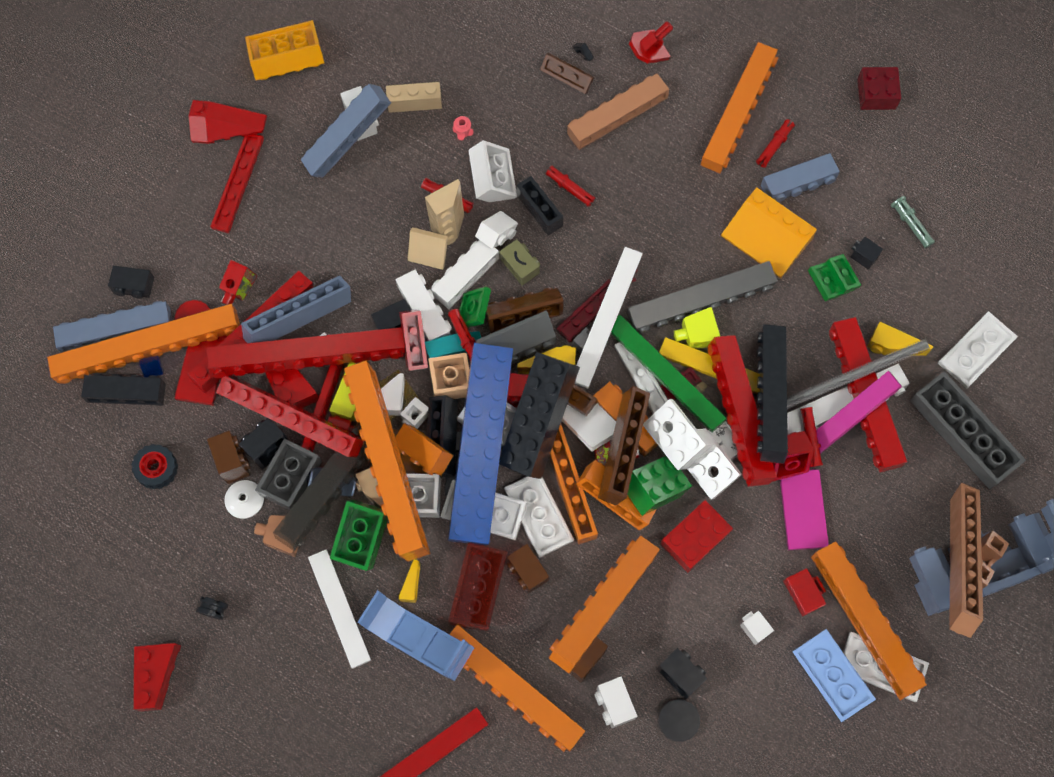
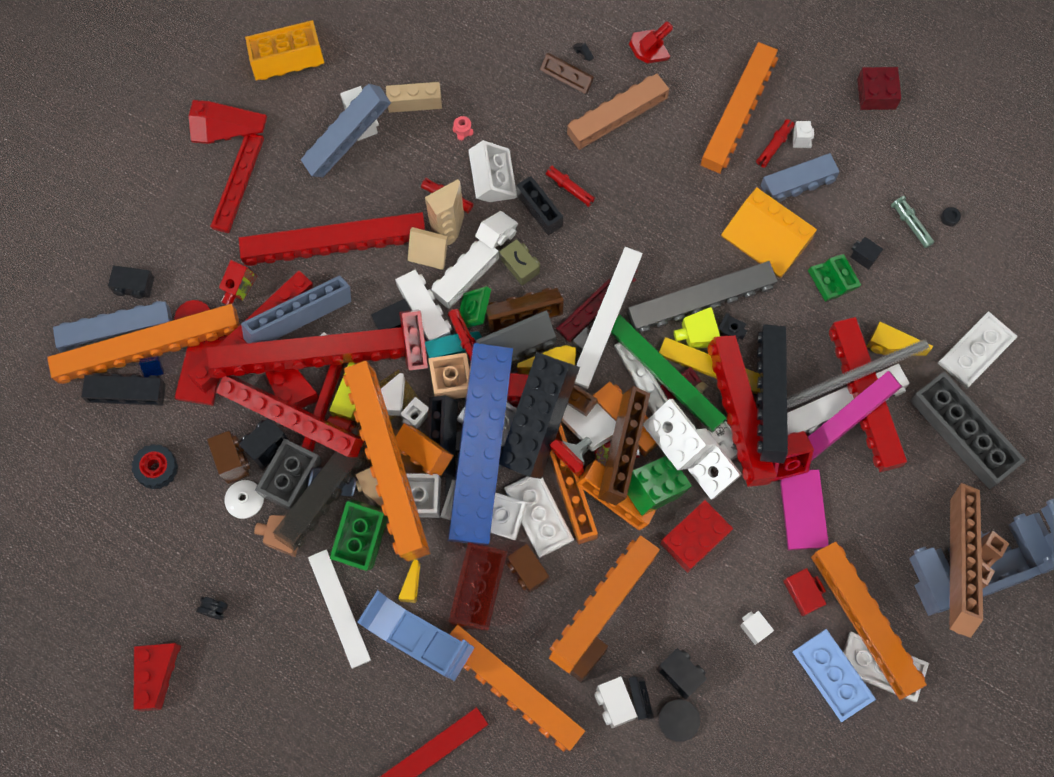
(329, 239): none -> red brick
(571, 454): none -> red piece
(641, 698): none -> black tile
(727, 323): none -> black brick
(802, 134): none -> white brick
(810, 430): red pin -> none
(950, 216): none -> black tile

